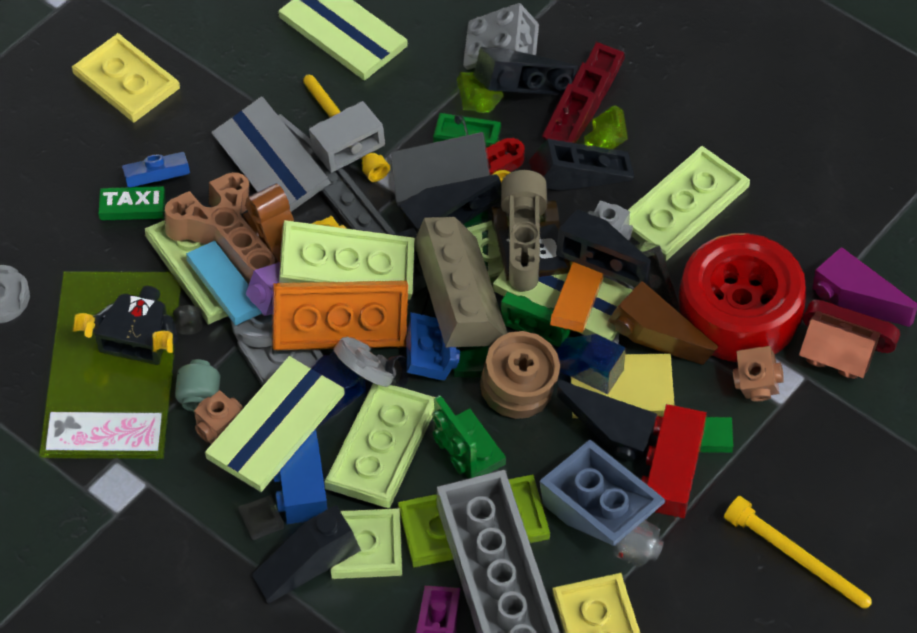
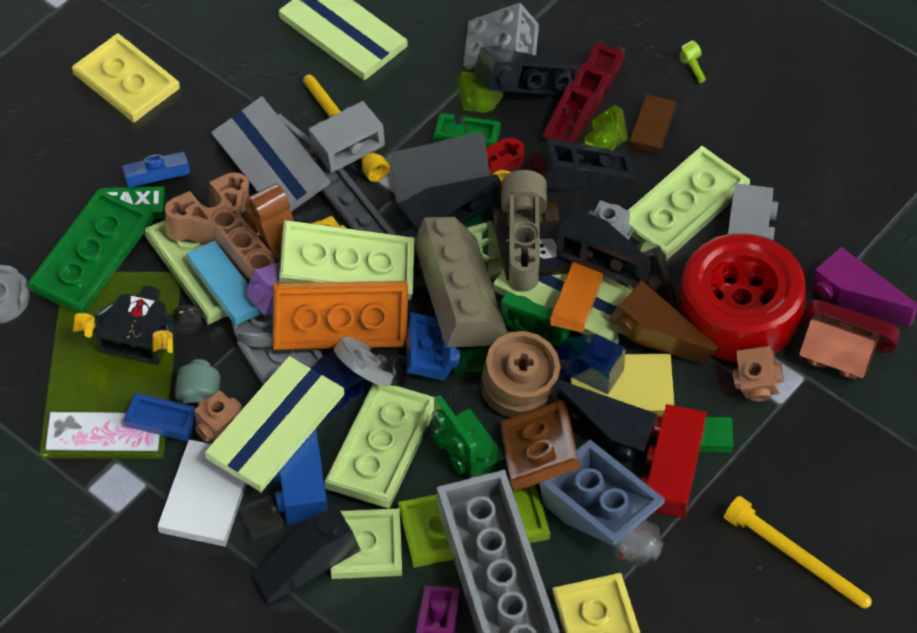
(90, 252): none -> green tile
(160, 417): none -> blue tile
(201, 499): none -> white tile
(539, 445): none -> dark orange tile
(652, 124): none -> reddish brown tile
(688, 56): none -> lime hand
(753, 210): none -> light grey brick

